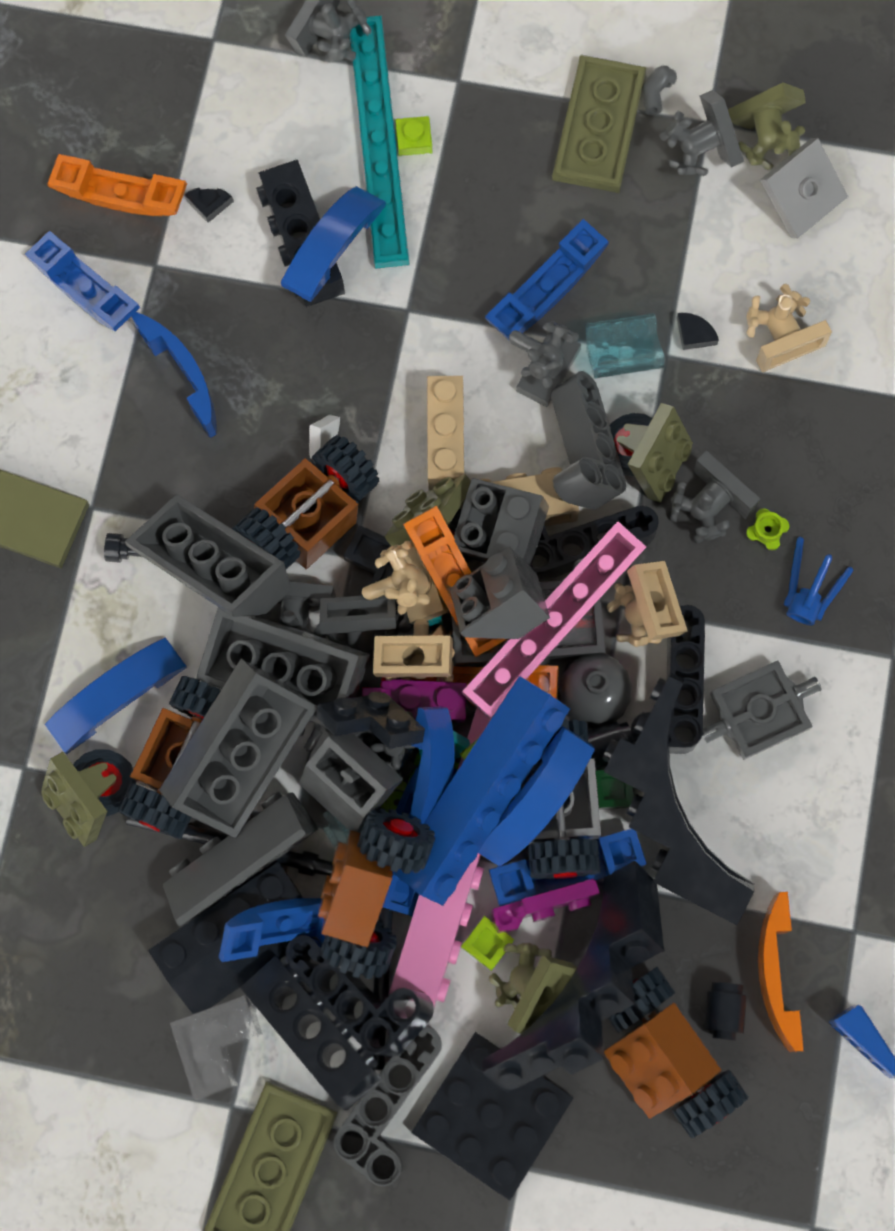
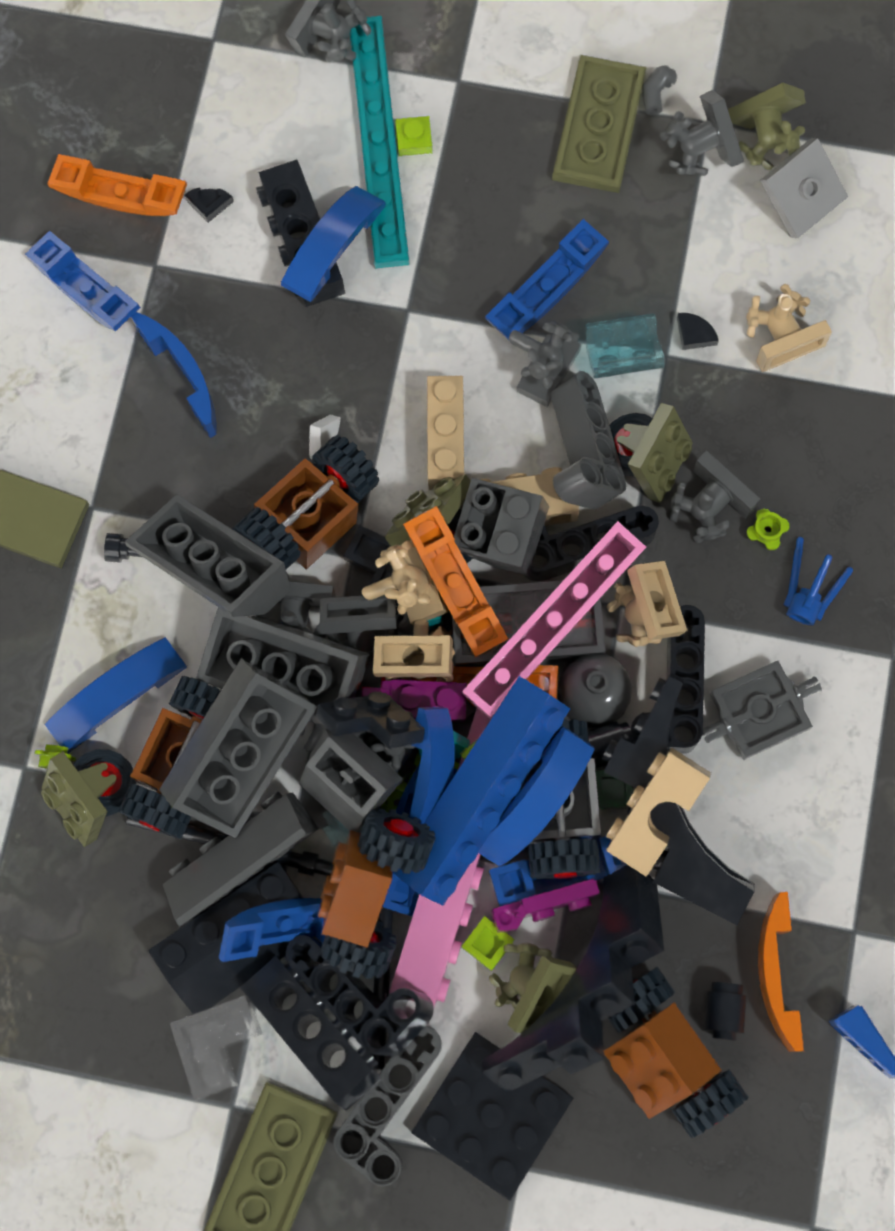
(51, 751): none -> lime plate
(499, 599): dark grey slope -> none
(673, 780): none -> tan arch

